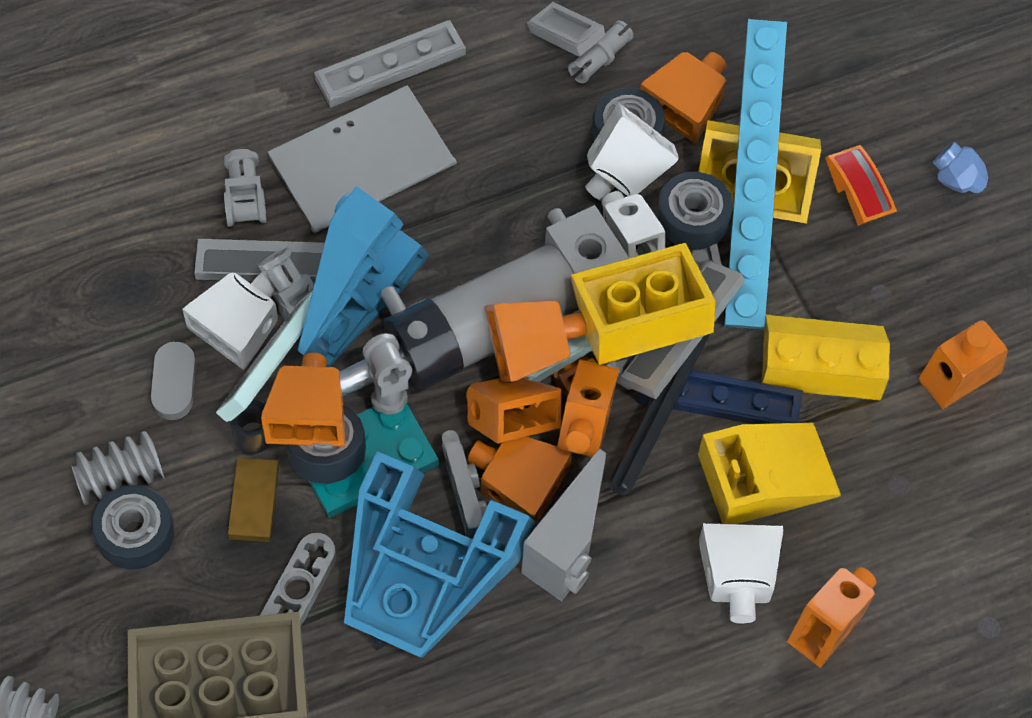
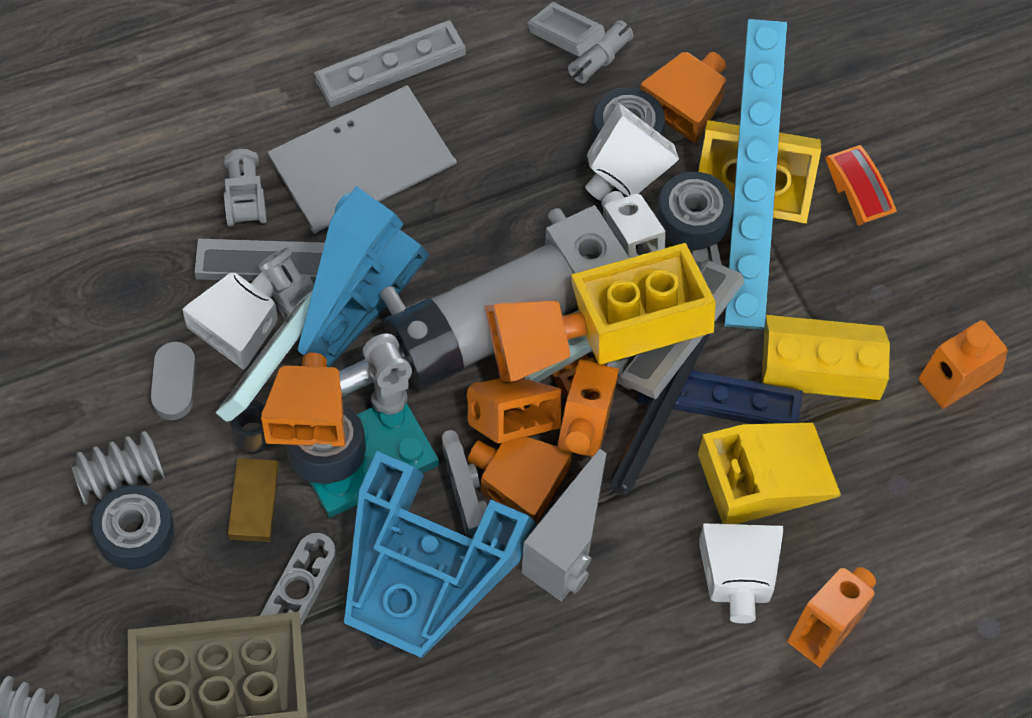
(961, 169): medium blue rock -> none

